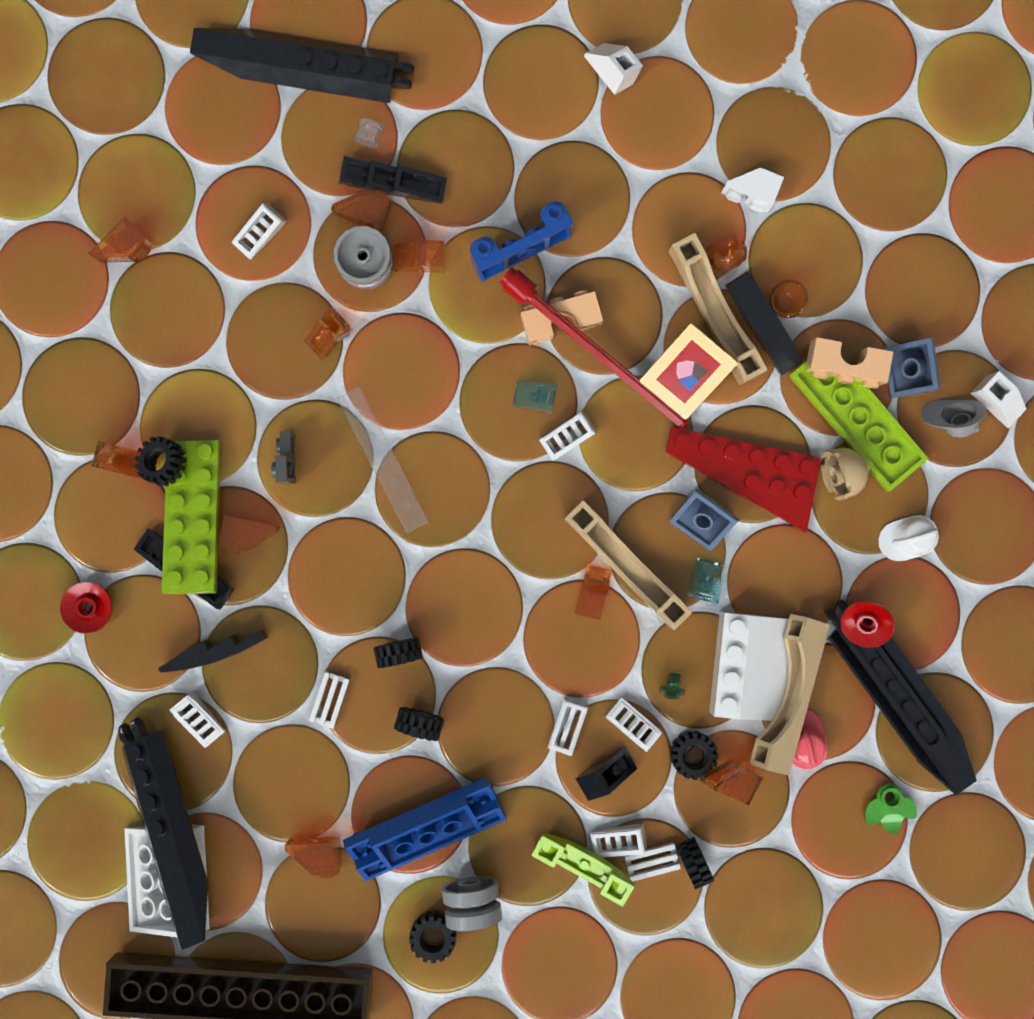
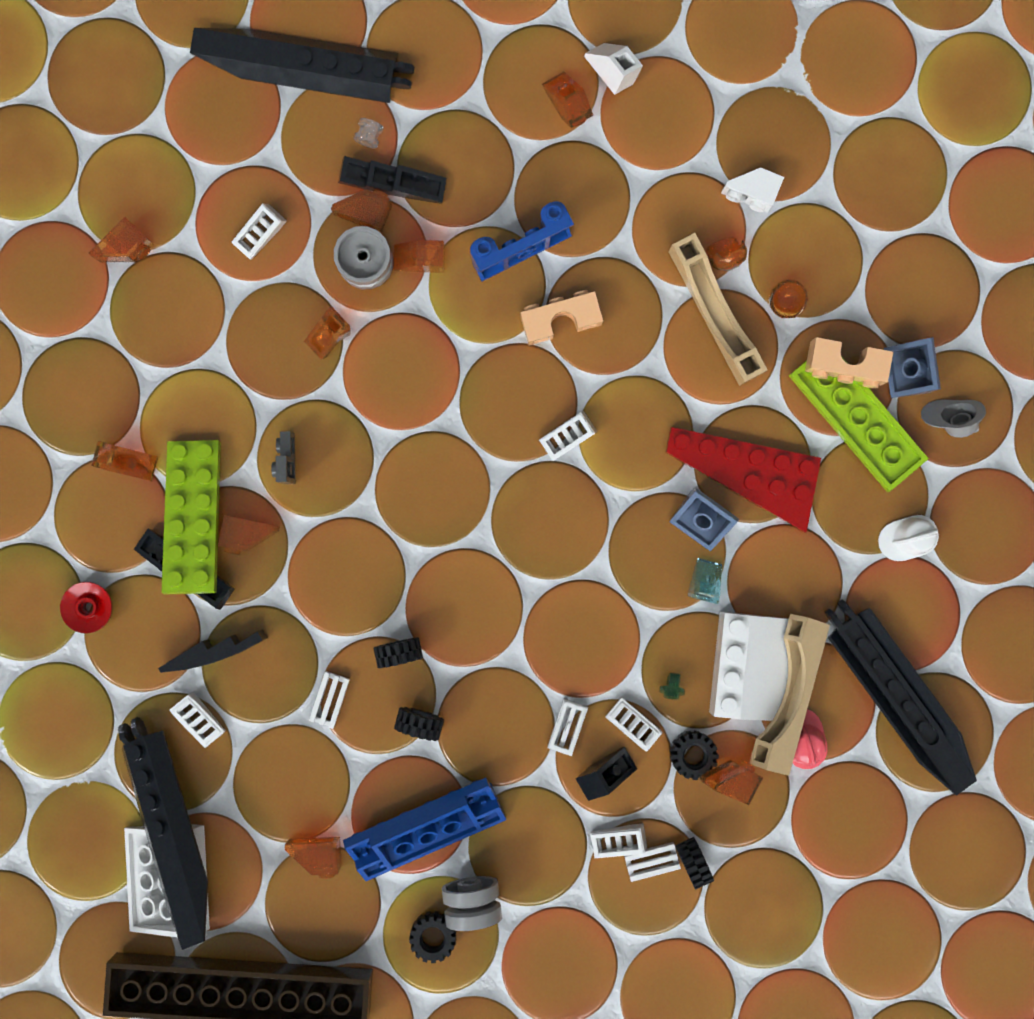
(149, 456): black tyre -> none
(383, 460): clear tile -> none
(535, 396): clear light blue slope -> none
(568, 99): none -> clear orange slope
(586, 864): lime slope -> none
(593, 591): clear orange slope -> none
(627, 565): tan arch -> none
(672, 384): flag -> none
(764, 323): black slope -> none
(844, 472): tan cylinder -> none
(867, 633): red dish -> none
(891, 811): bright green plate -> none
(1000, 398): white slope -> none

